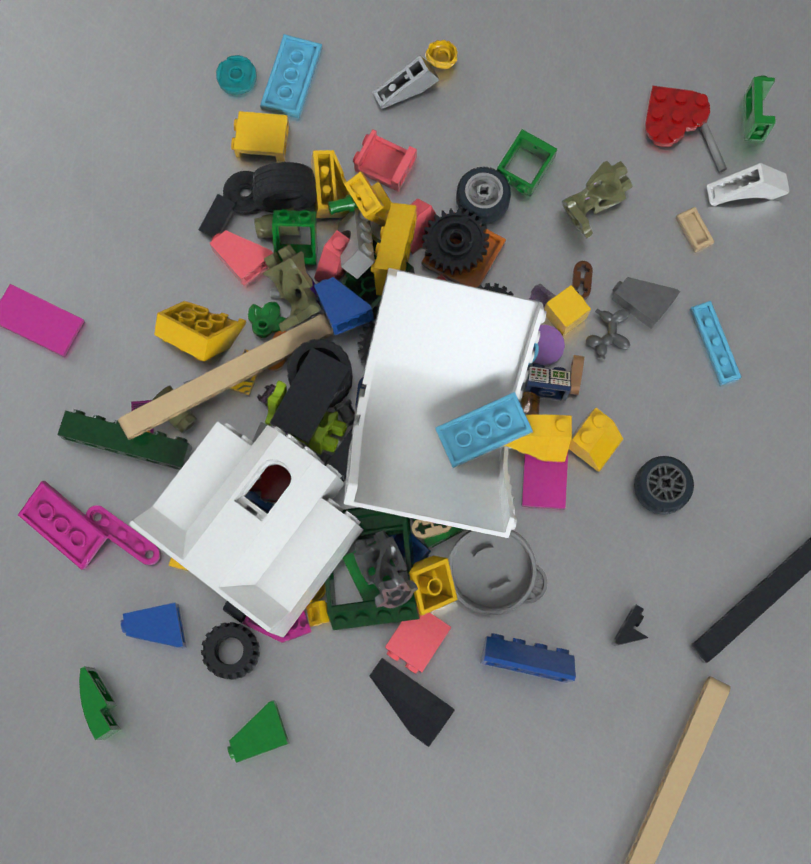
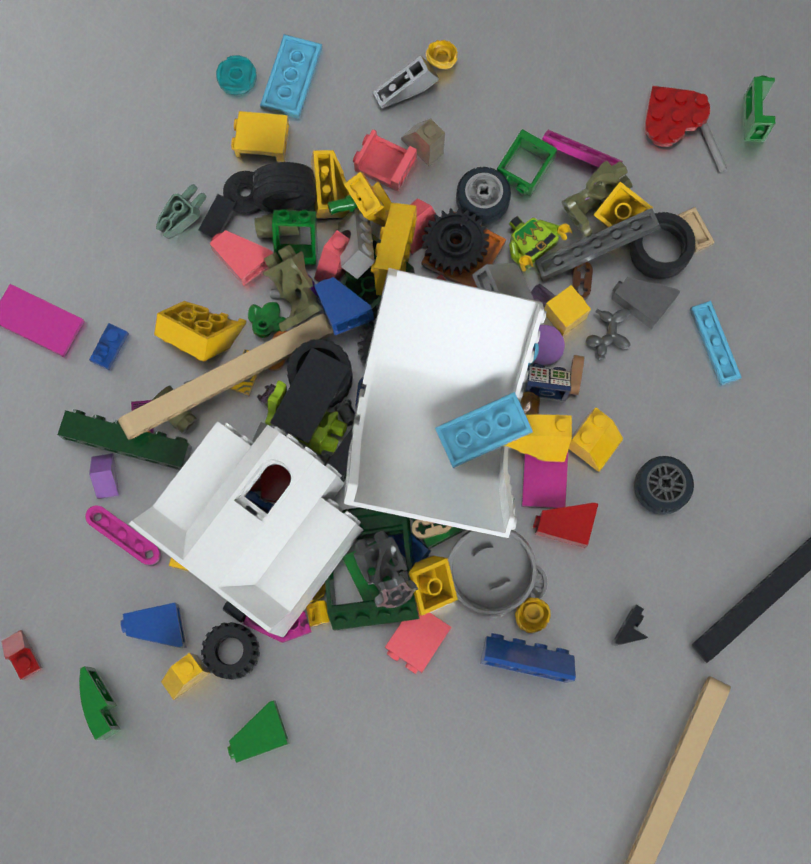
(19, 652): none -> red slope
(63, 525): dark pink tile -> none
(104, 476): none -> medium lavender slope
(108, 346): none -> blue plate
(180, 212): none -> sand green hinge
(184, 675): none -> yellow slope
(414, 705): black wedge -> none
(427, 139): none -> dark tan slope
(503, 279): none -> light grey panel
(532, 615): none -> yellow hair
(534, 240): none -> torso
(567, 524): none -> red slope
(577, 149): none -> dark pink plate
(598, 244): none -> dark grey plate
(620, 206): none -> yellow slope
(660, 270): none -> black tyre
(753, 182): white arch -> none

